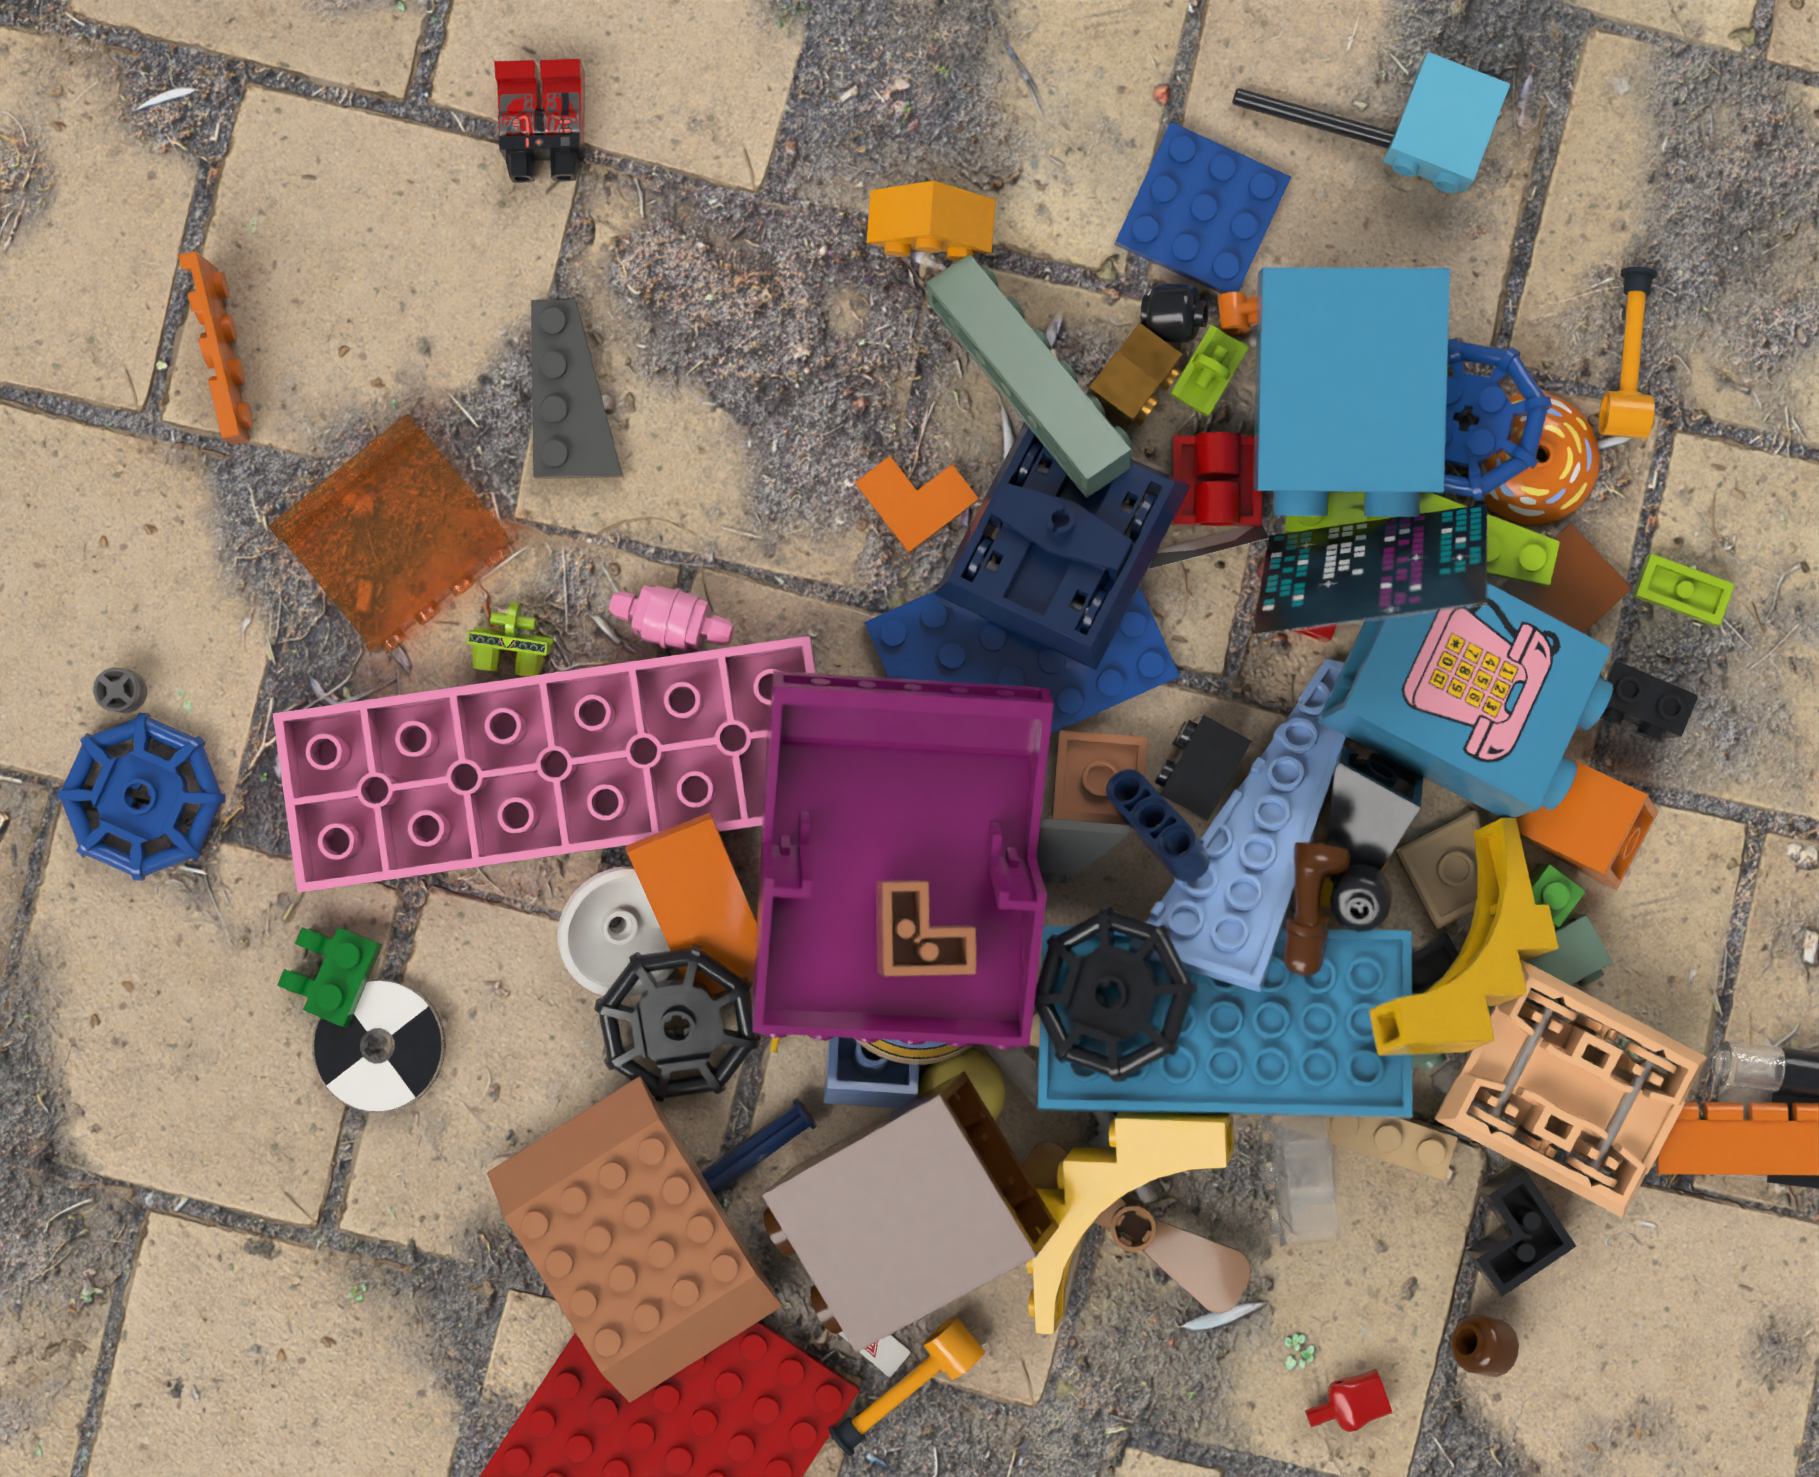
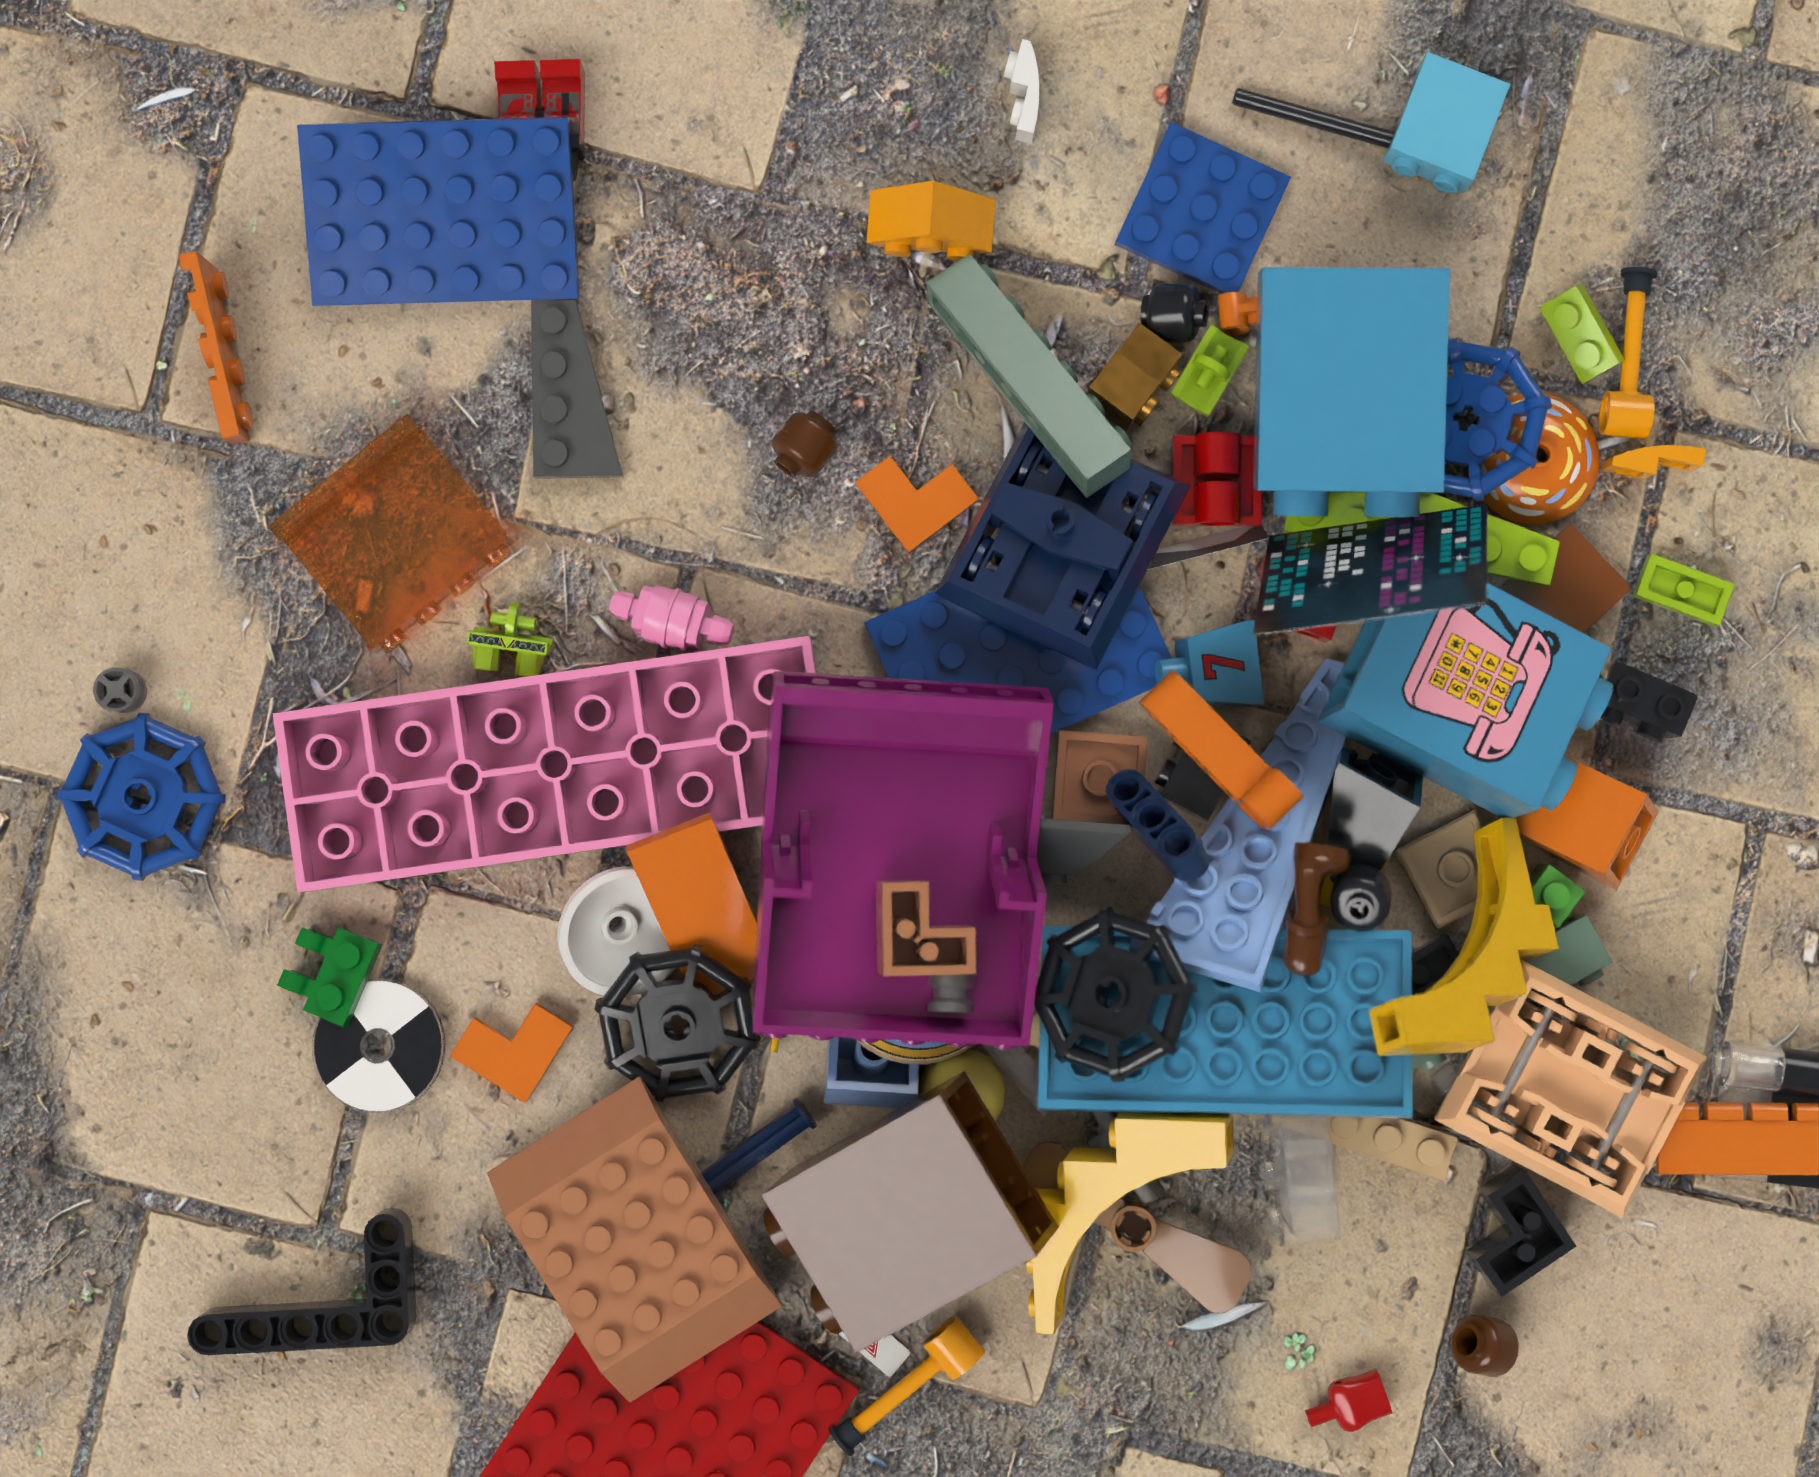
(324, 1314): none -> black beam
(439, 211): none -> blue plate
(516, 1062): none -> orange tile
(804, 444): none -> reddish brown head
(951, 993): none -> flat silver wheel
(1024, 78): none -> white slope
(1219, 665): none -> dark azure torso
(1220, 752): none -> orange beam
(1582, 333): none -> lime plate
(1644, 461): none -> light orange slope

